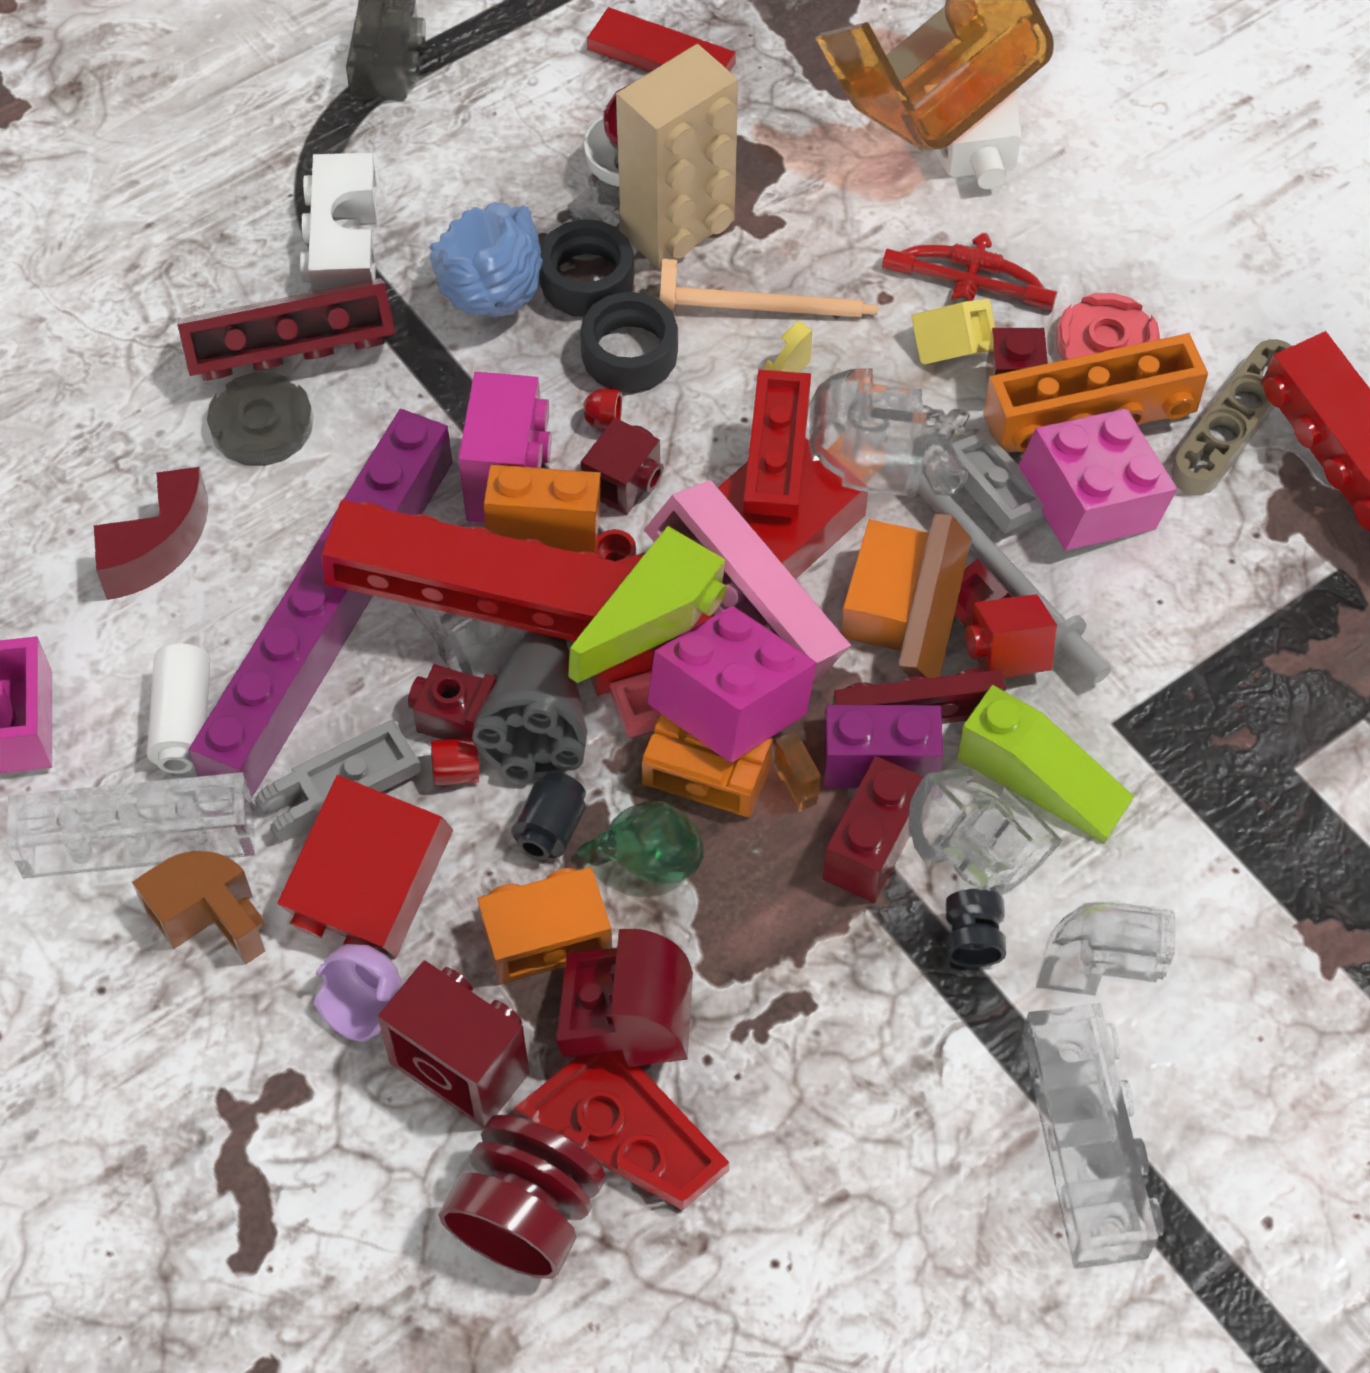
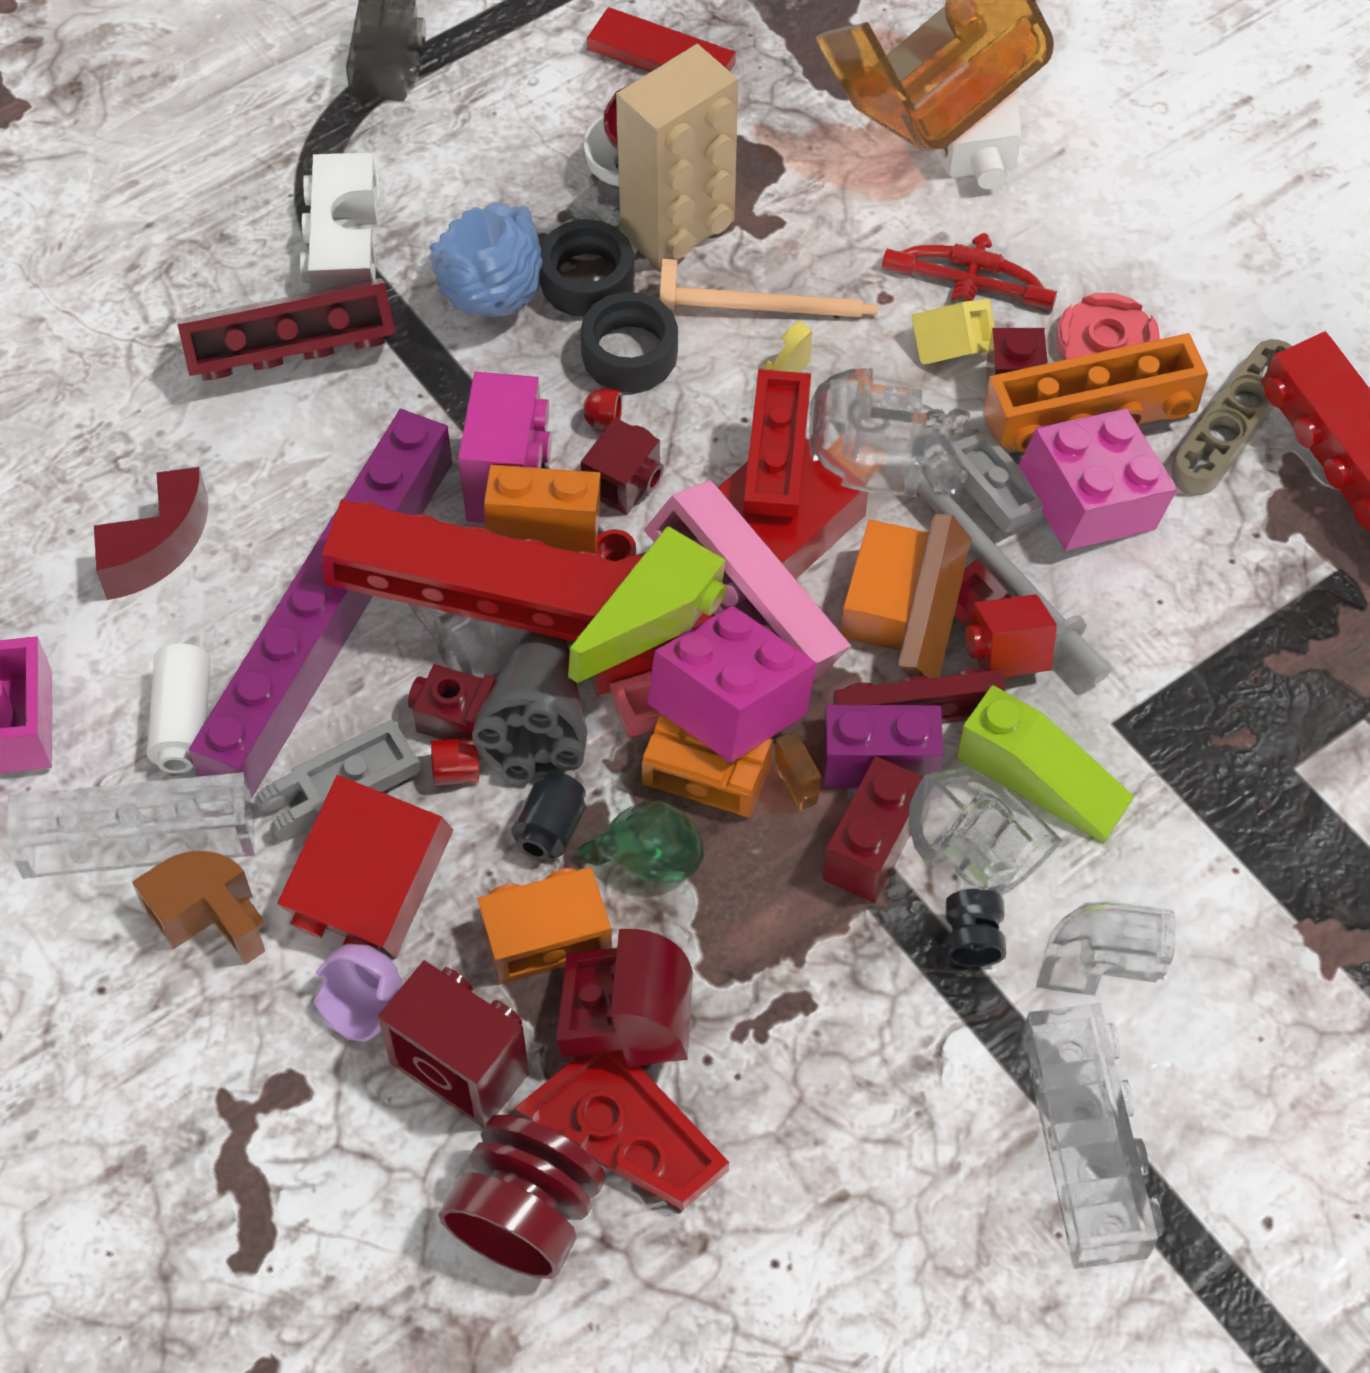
(260, 419): clear smoke tile -> none

